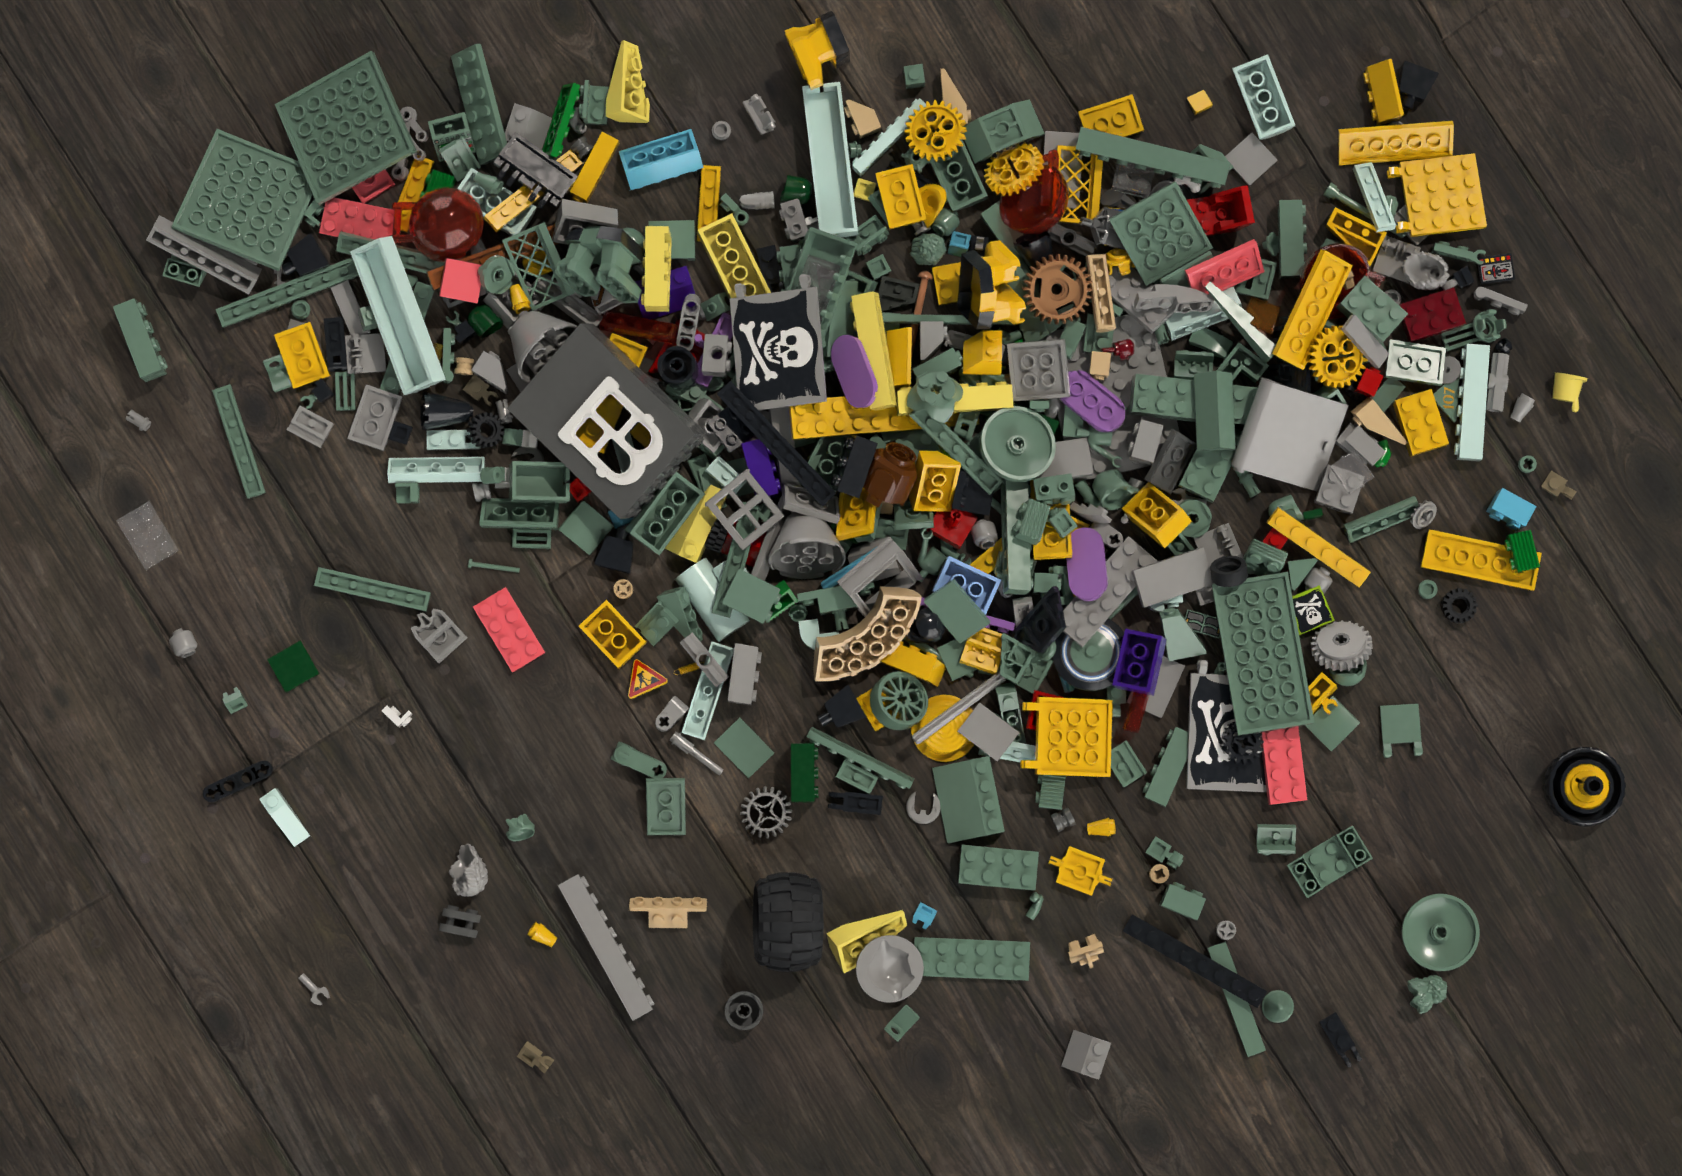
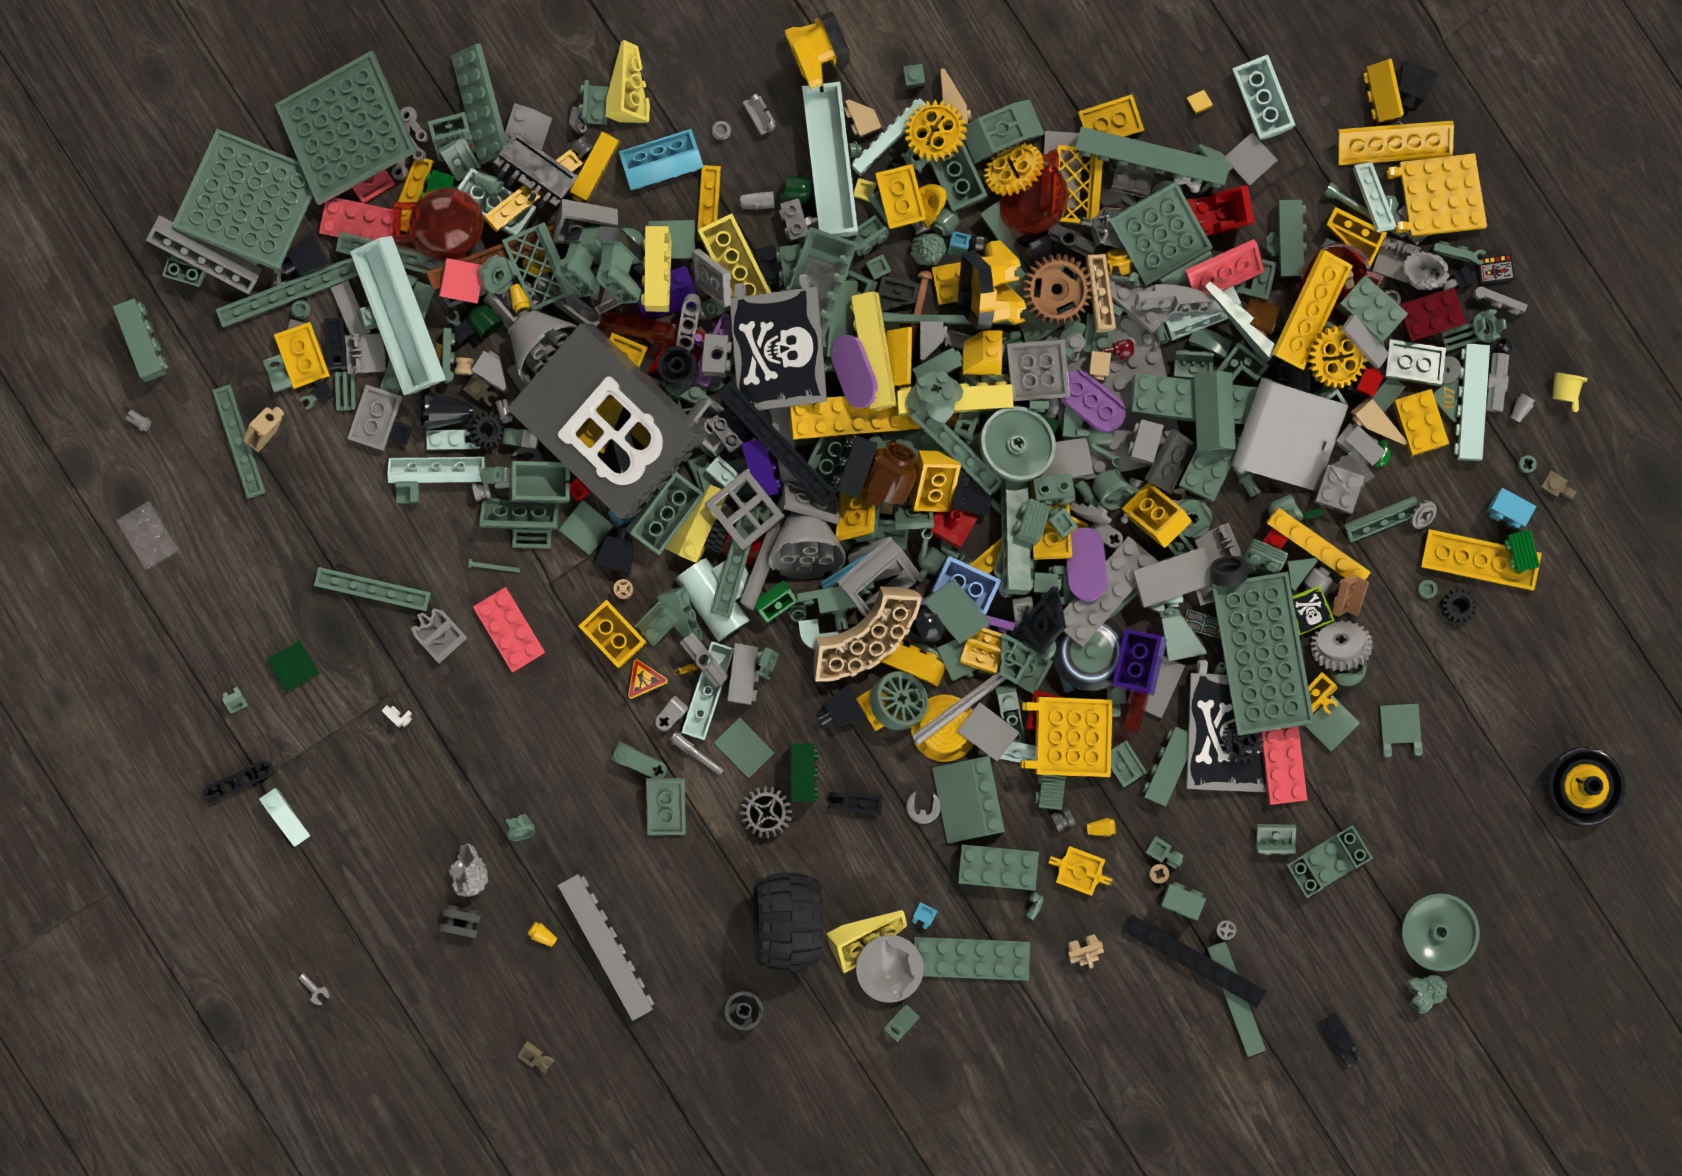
(183, 643): light grey head -> none
(263, 428): none -> tan torso
(310, 426): light grey plate -> none
(311, 211): sand green bracket -> none
(559, 124): green plate -> none
(668, 911): tan bracket -> none
(712, 278): none -> light grey plate
(728, 204): sand green plate -> none
(751, 596): sand green panel -> none
(767, 662): none -> sand green plate
(853, 755): sand green plate -> none
(857, 777): sand green plate -> none
(984, 534): light grey head -> none
(1075, 342): none -> light grey plate
(1086, 1054): light grey slope -> none
(1132, 280): none -> sand green hand
(1277, 1006): sand green hat -> none
(1350, 595): none -> medium nougat bracket

